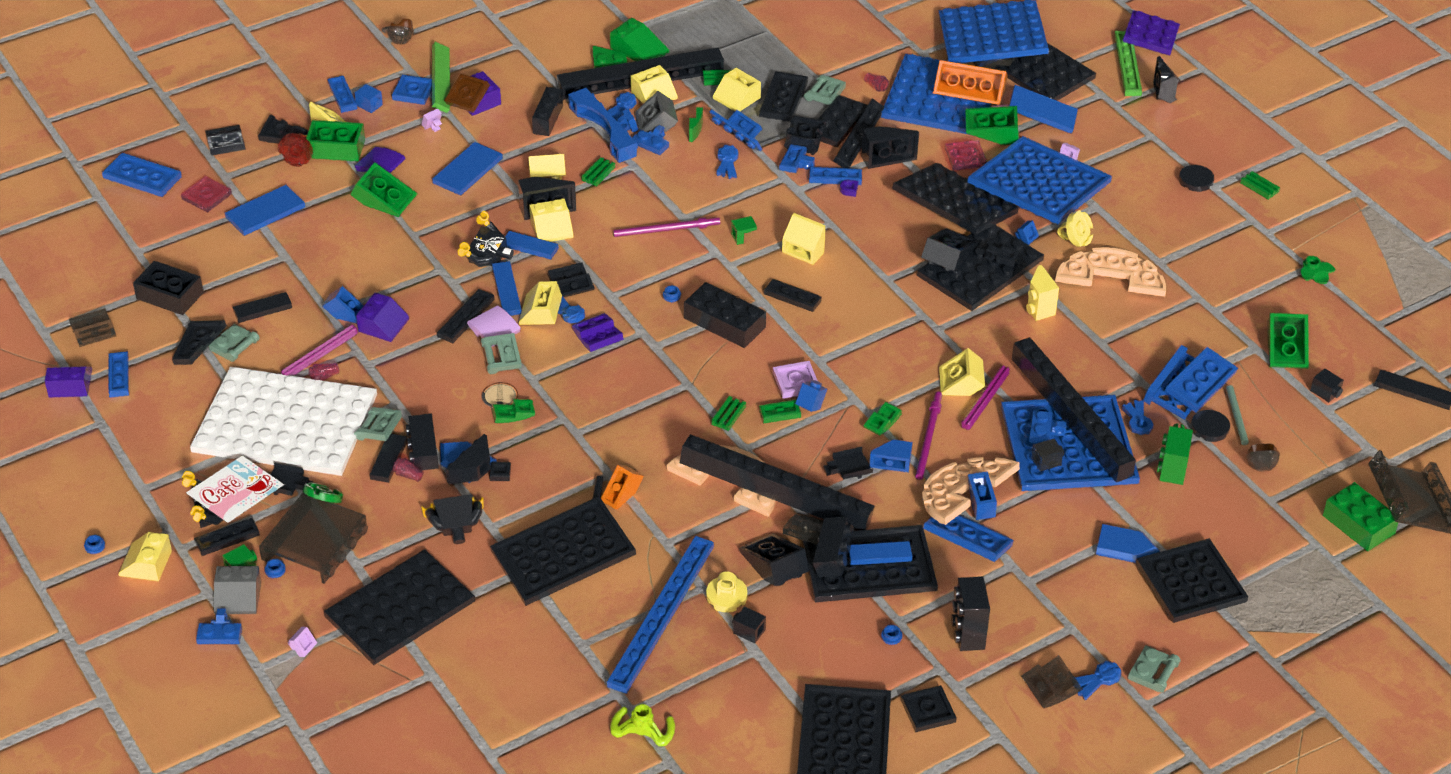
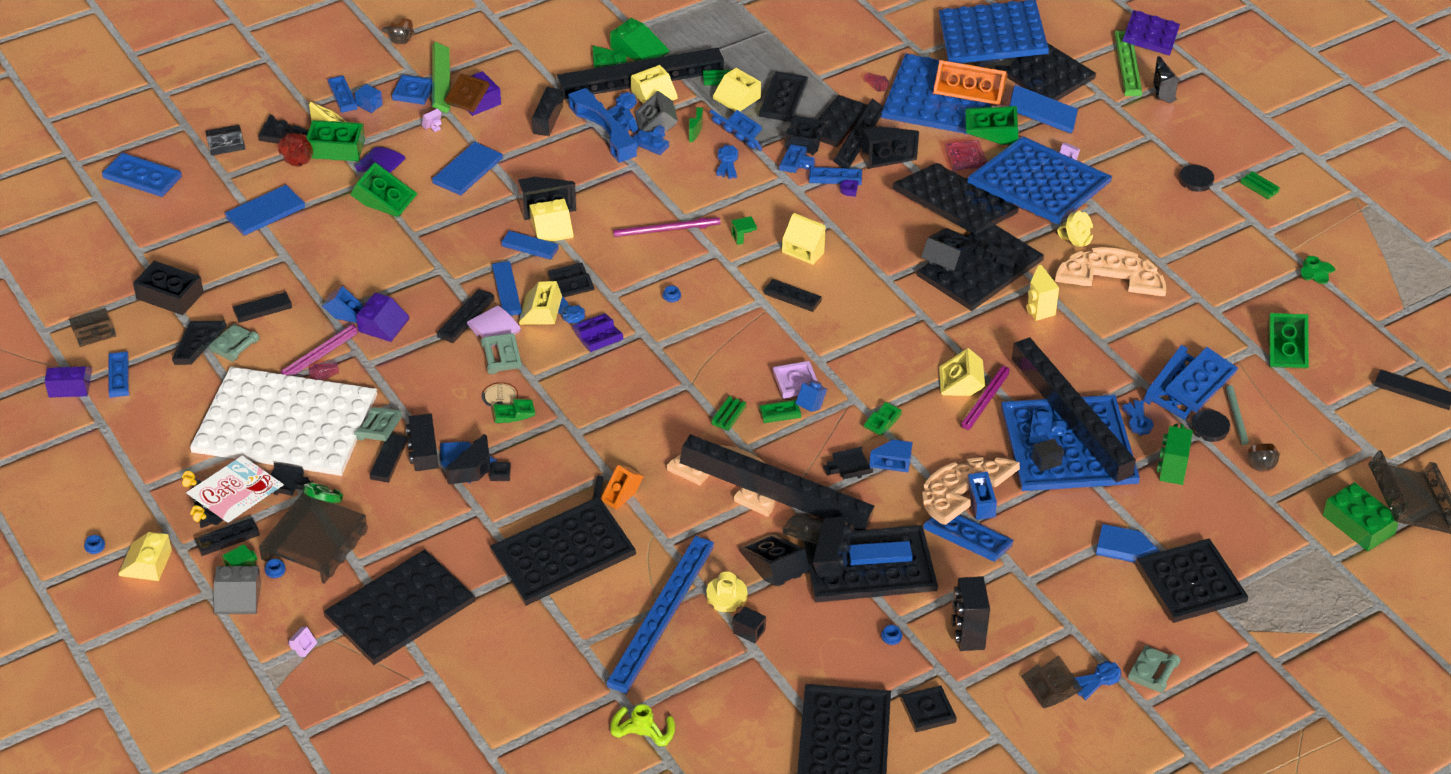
(206, 194): clear pink tile -> none
(219, 630): blue hinge -> none
(407, 469): clear pink cone -> none
(454, 515): black torso -> none
(487, 246): black torso -> none
(547, 166): light yellow slope -> none
(595, 170): green tile -> none
(725, 315): black brick -> none
(831, 89): sand green plate -> none
(935, 408): magenta bar -> none
(1027, 232): blue tile -> none
(1327, 385): black brick -> none

